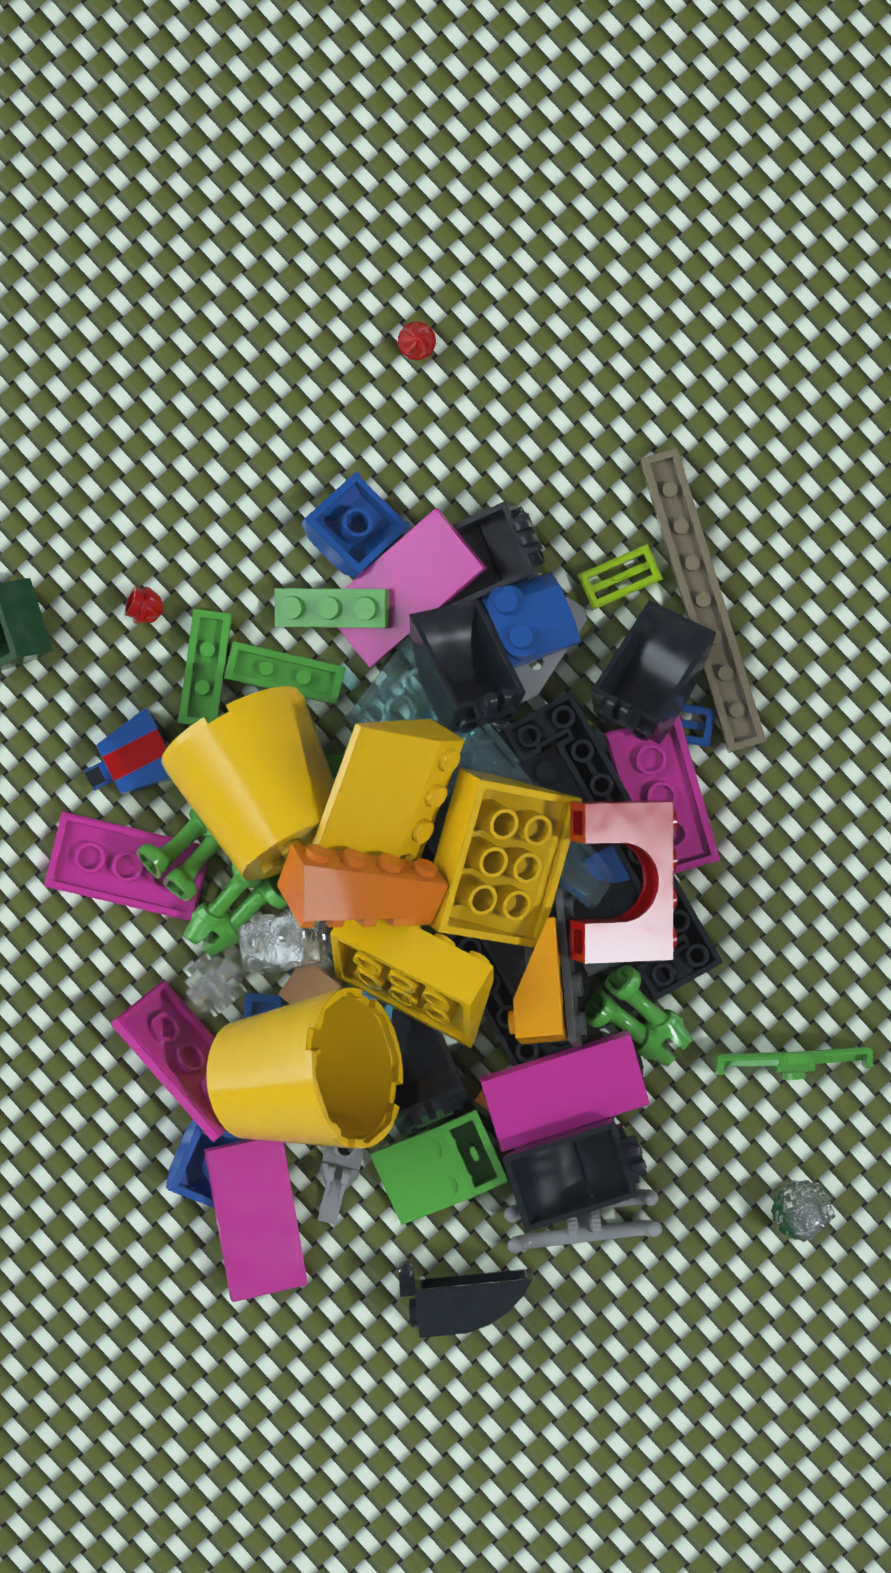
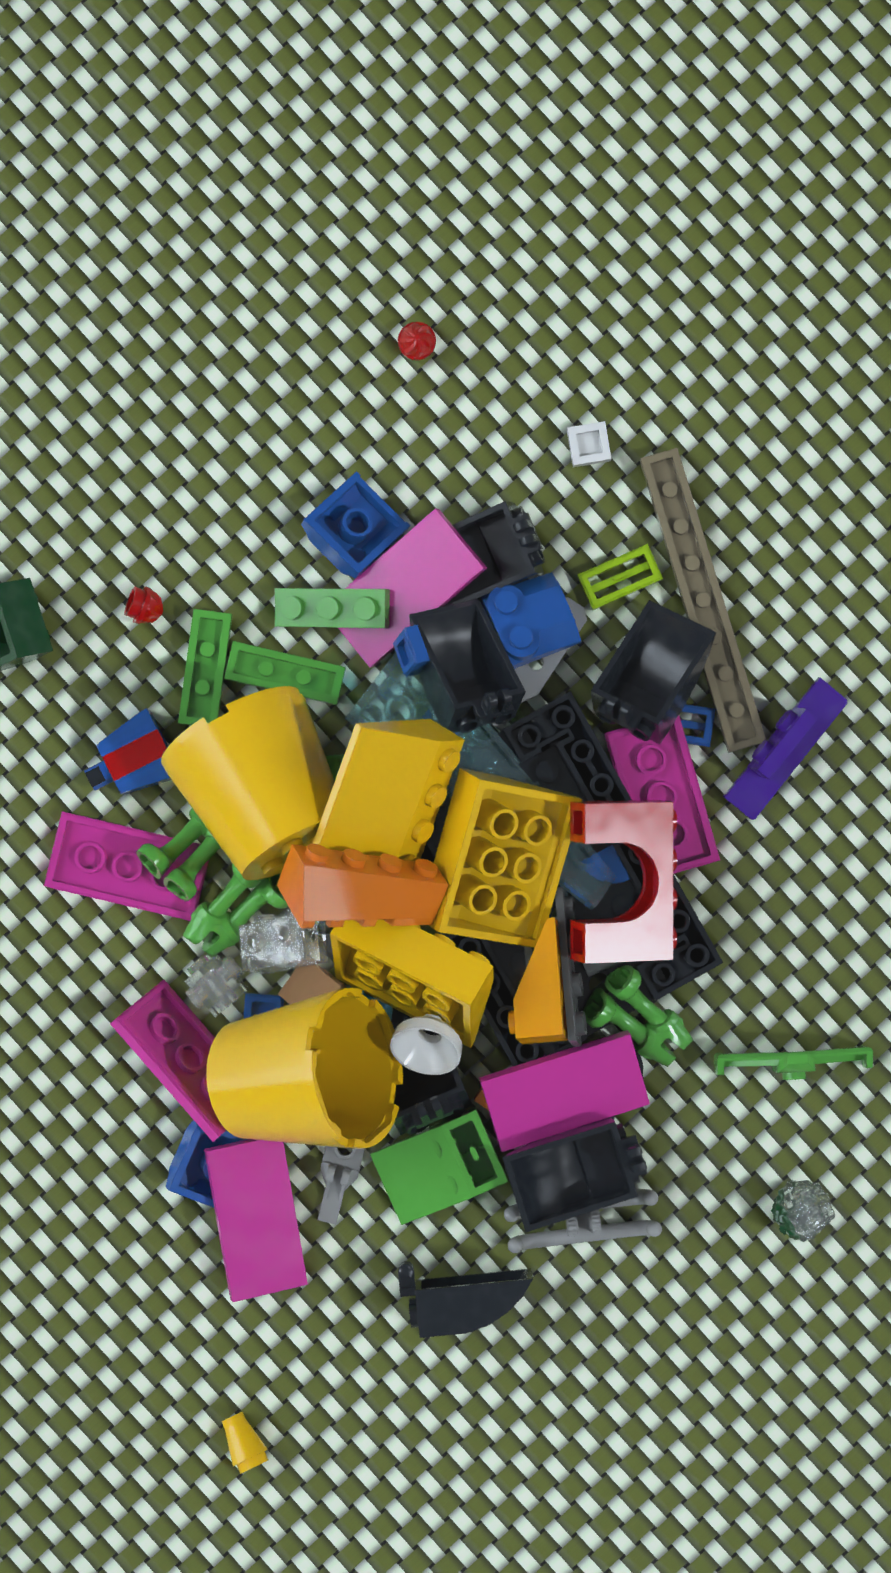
(244, 1444): none -> yellow cone
(411, 651): none -> blue tile
(423, 1051): none -> white piece
(589, 444): none -> white plate
(785, 749): none -> dark purple bracket

